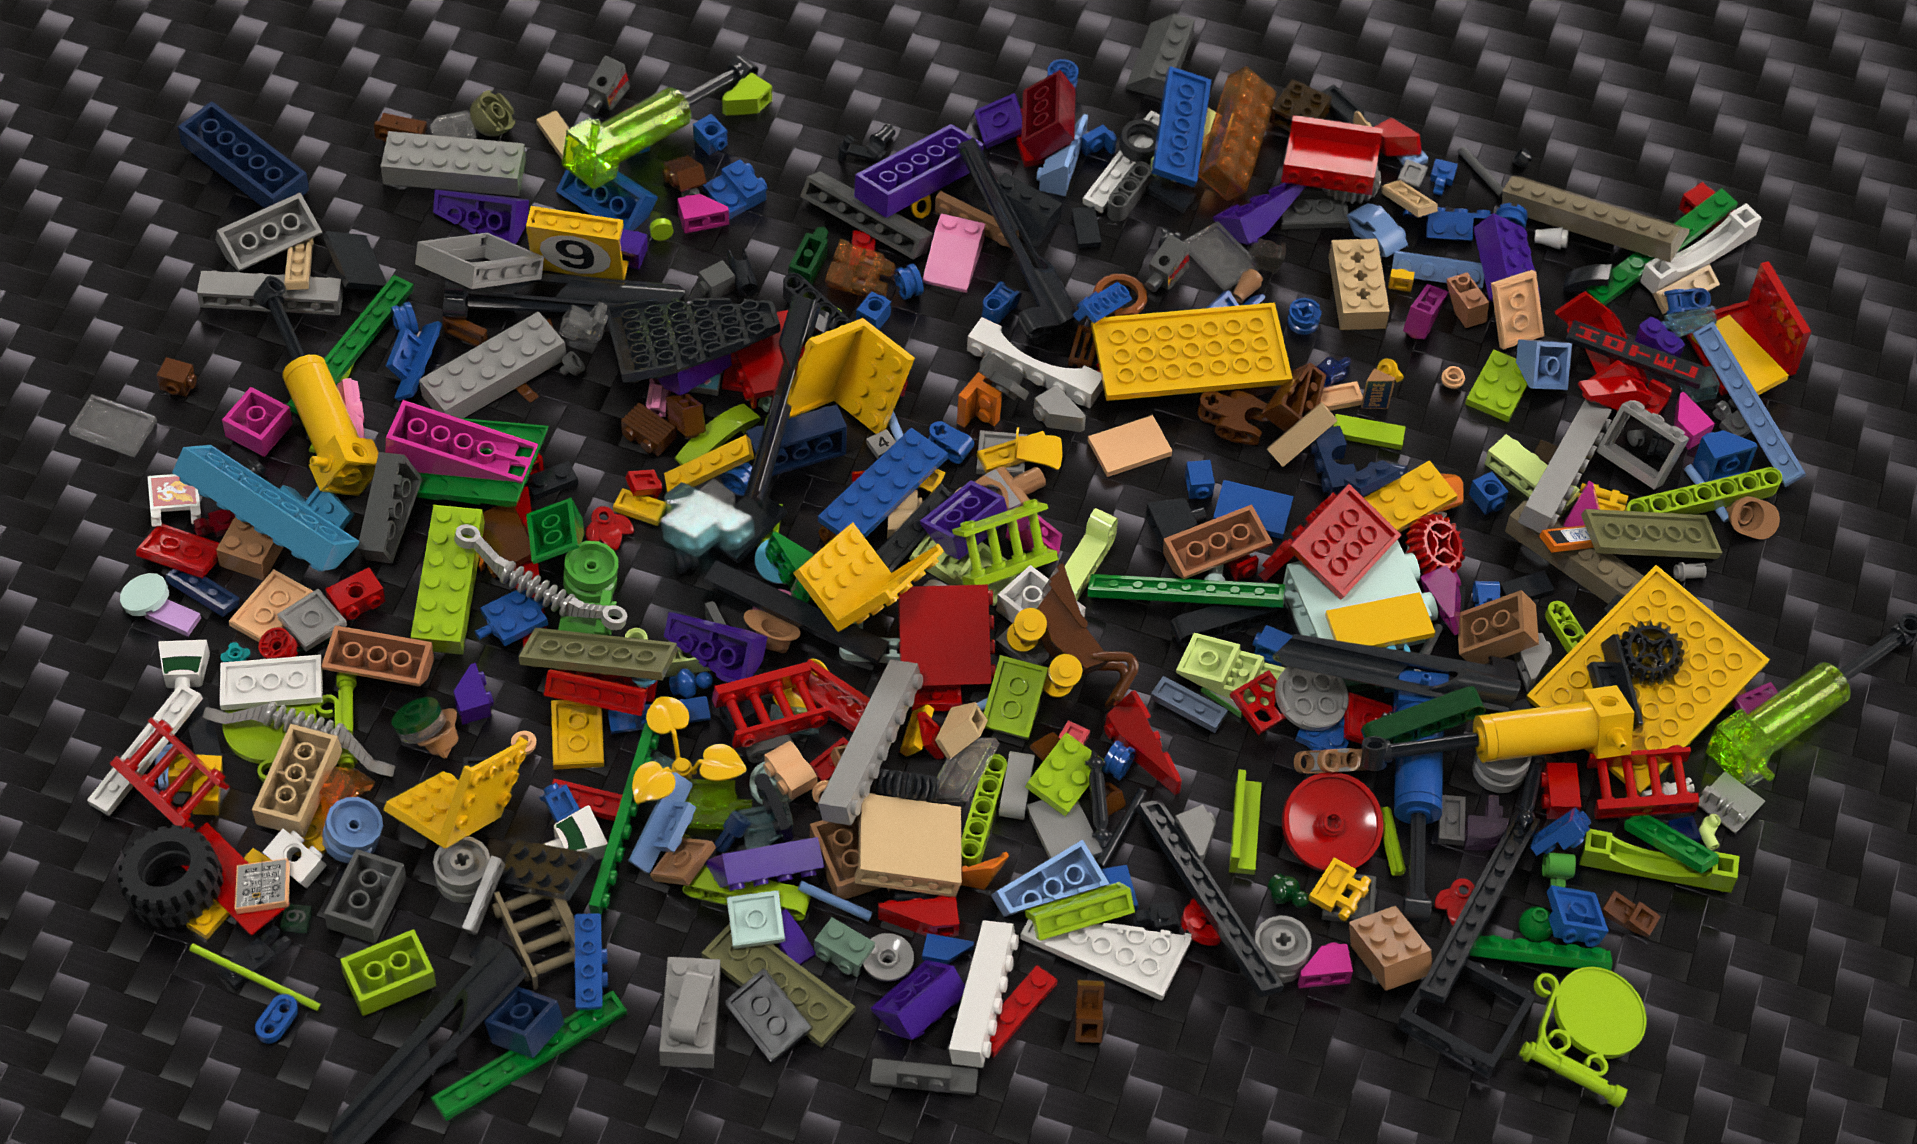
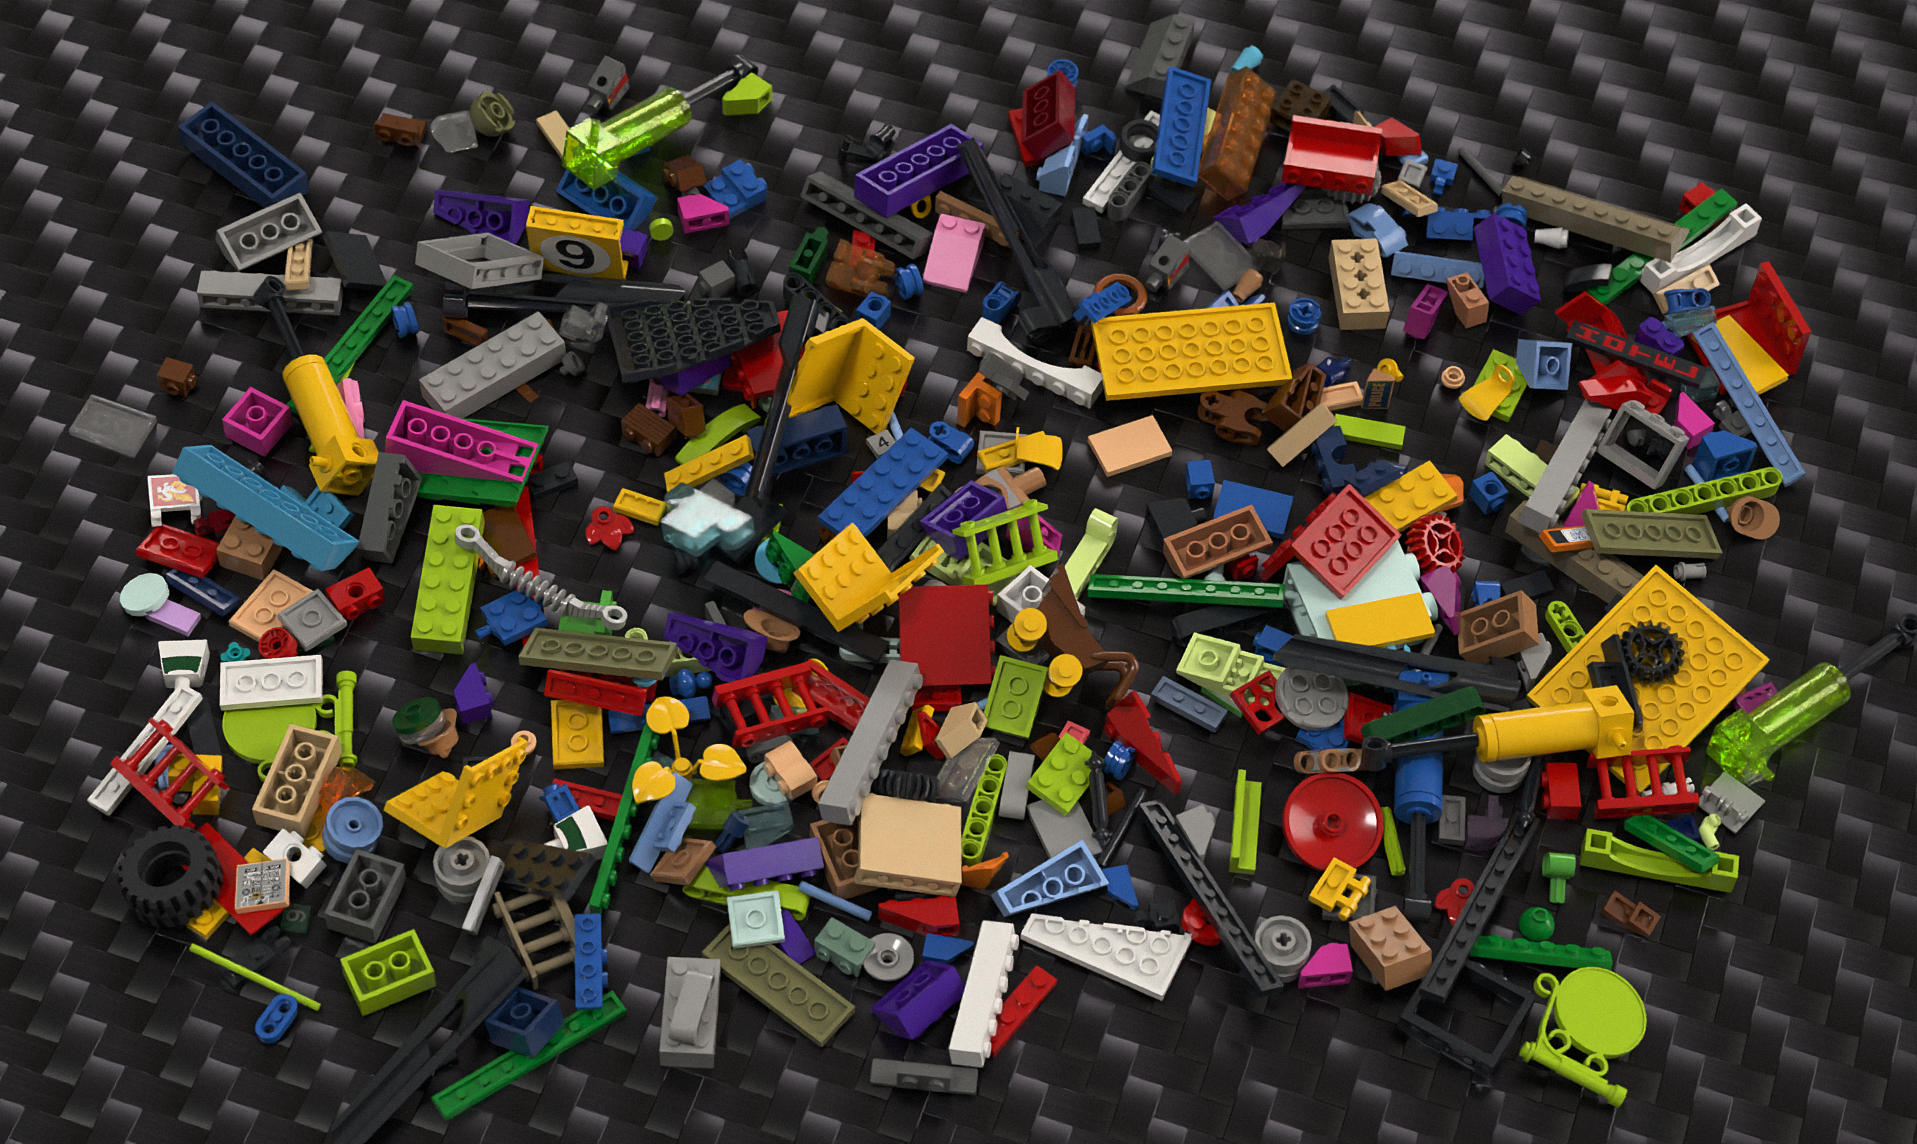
(268, 713): light grey piece -> none
(378, 656): nougat slope -> none
(411, 356): blue bracket -> none
(453, 163): light grey brick -> none
(554, 530): green slope -> none
(590, 571): bright green wheel -> none
(644, 483): red bracket -> none
(710, 134): blue brick -> none
(768, 1015): tile -> none
(772, 805): black hinge -> none
(999, 120): dark purple plate -> none
(1058, 411): light grey slope -> none
(1081, 910): lime fence -> none
(1089, 1011): reddish brown brick -> none
(1249, 57): none -> medium azure cone
(1287, 889): dark green animal -> none
(1401, 280): yellow plate -> none
(1488, 395): none -> yellow piece
(1517, 309): light nougat tile -> none
(1566, 830): blue plate -> none
(1576, 916): blue plate -> none

